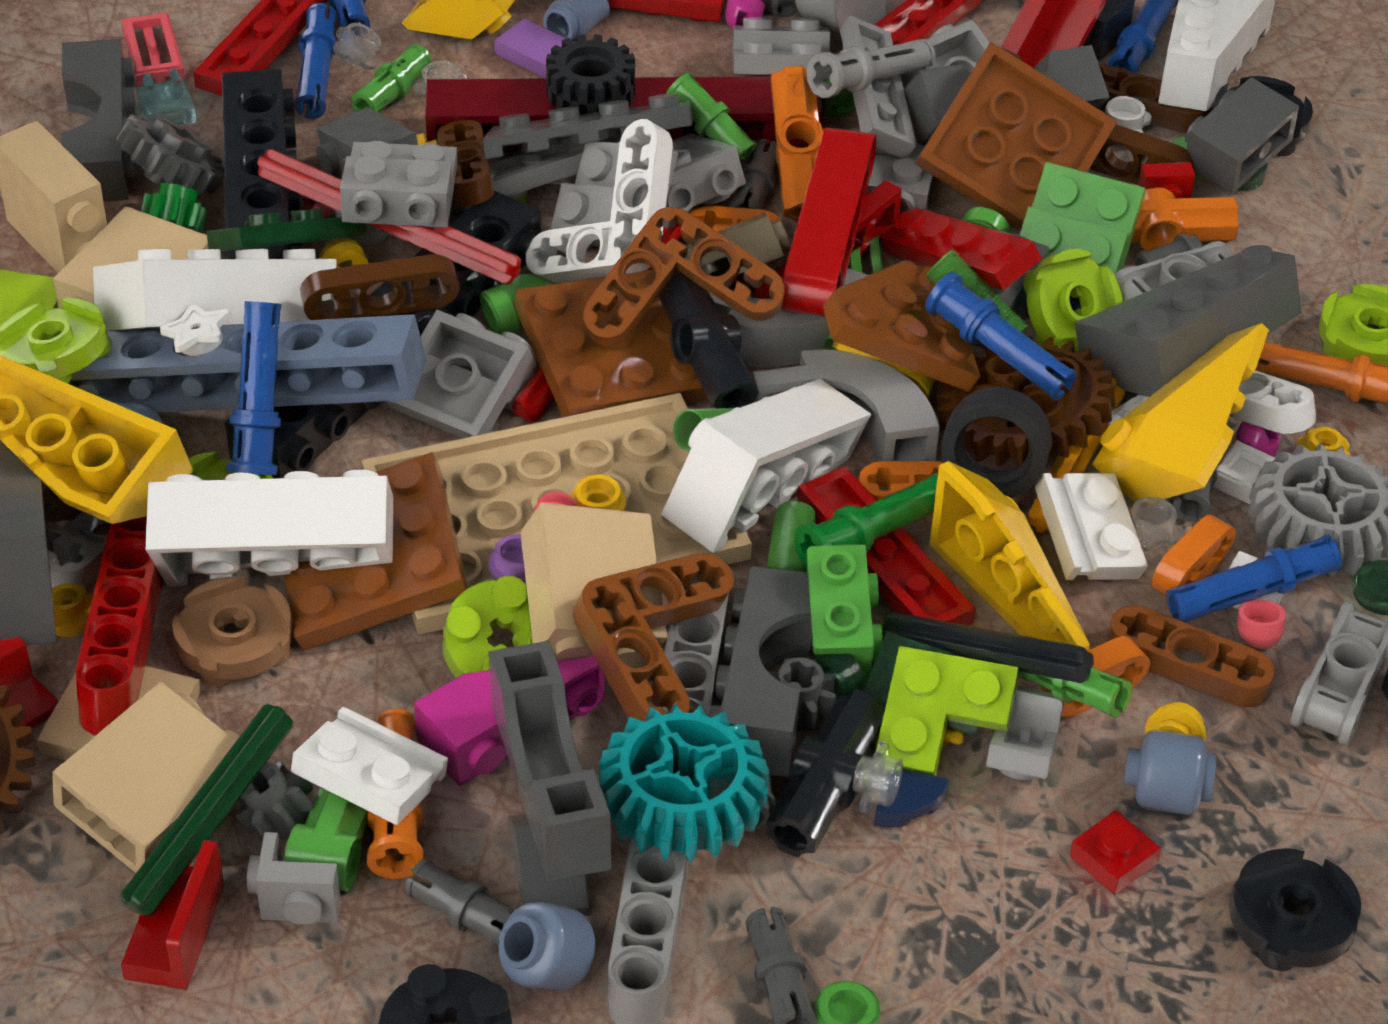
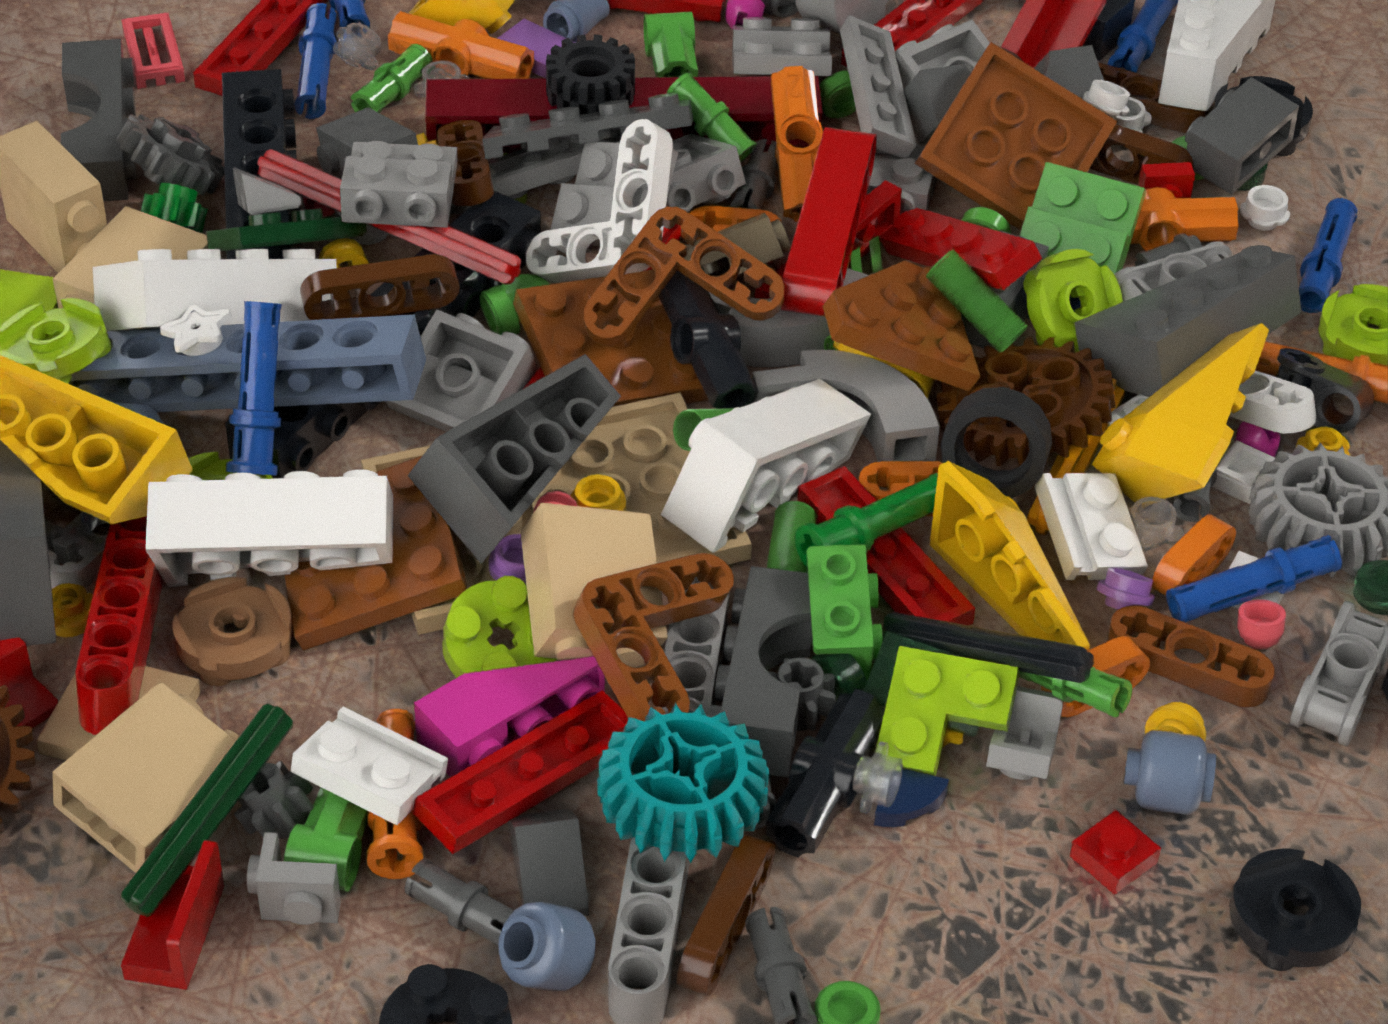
(166, 99): clear light blue tile -> none
(262, 196): none -> light grey slope
(463, 44): none -> orange piece
(504, 457): none -> dark grey wedge
(520, 773): none -> red plate
(558, 796): dark grey arch -> none
(670, 43): none -> bright green piece
(725, 915): none -> reddish brown beam
(857, 68): light grey pin -> none
(981, 322): blue pin -> none
(1108, 98): none -> white plate
(1126, 588): none -> medium lavender plate
(1265, 207): none -> white plate
(1323, 265): none -> blue pin
(1324, 382): none -> black piece

